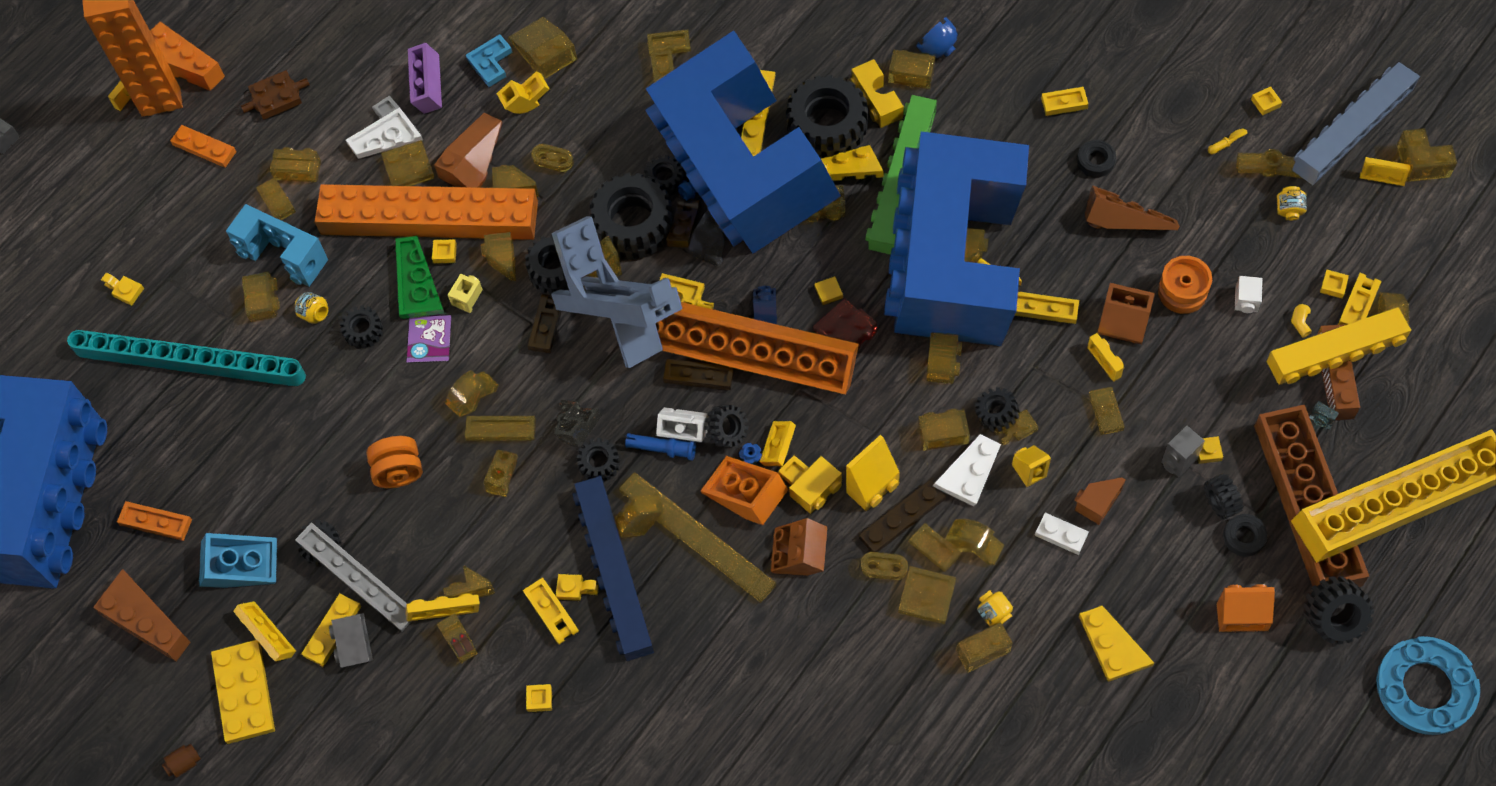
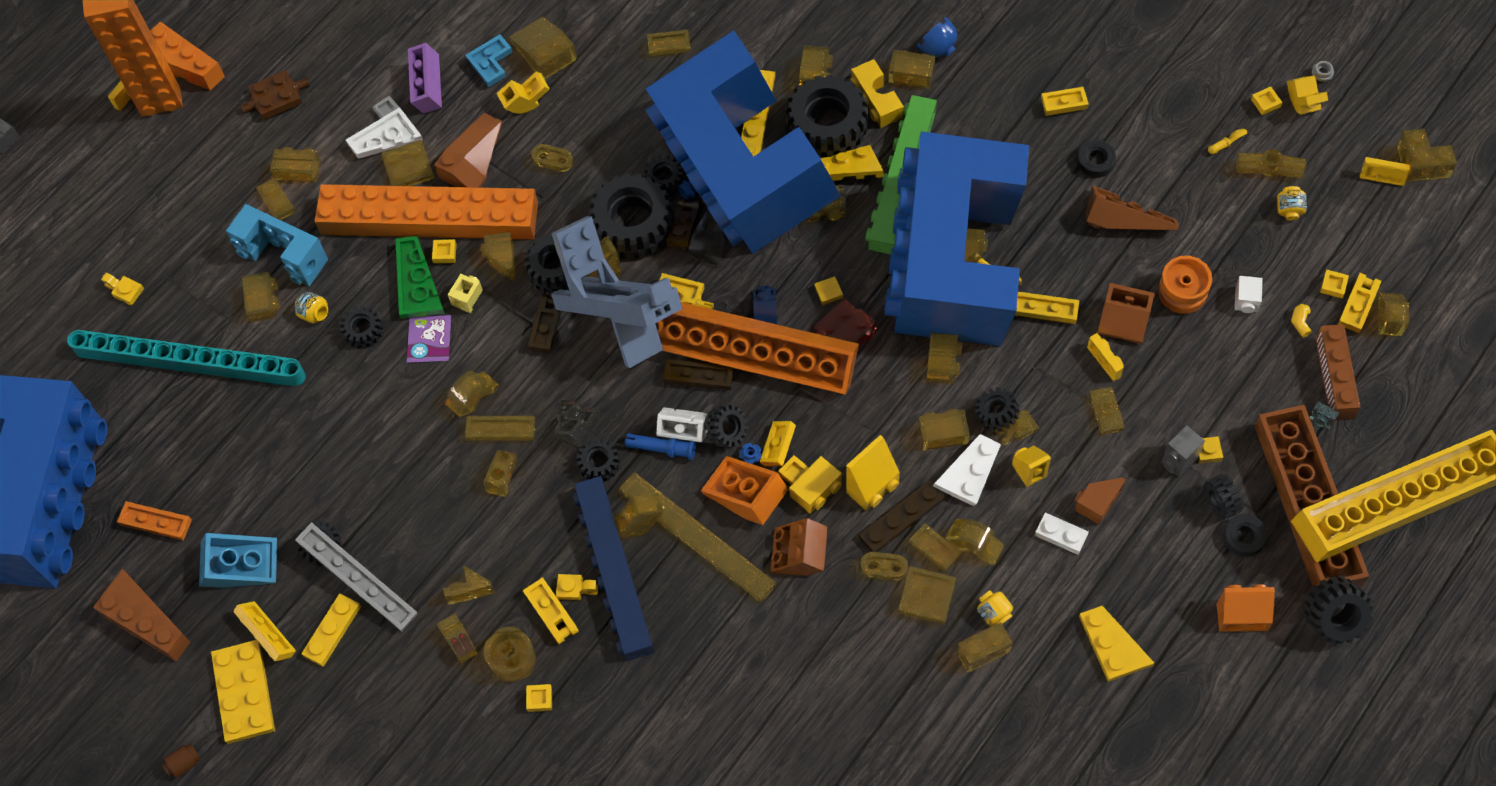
(203, 146): orange plate -> none
(351, 640): flat silver brick -> none
(394, 462): orange wheel -> none
(442, 607): yellow plate -> none
(498, 648): none -> clear yellow brick
(512, 177): clear yellow slope -> none
(661, 63): clear yellow plate -> none
(814, 63): none -> clear yellow brick
(1305, 94): none -> yellow brick
(1323, 66): none -> light grey plate
(1338, 346): yellow brick -> none
(1355, 123): sand blue brick -> none
(1449, 659): dark azure plate -> none

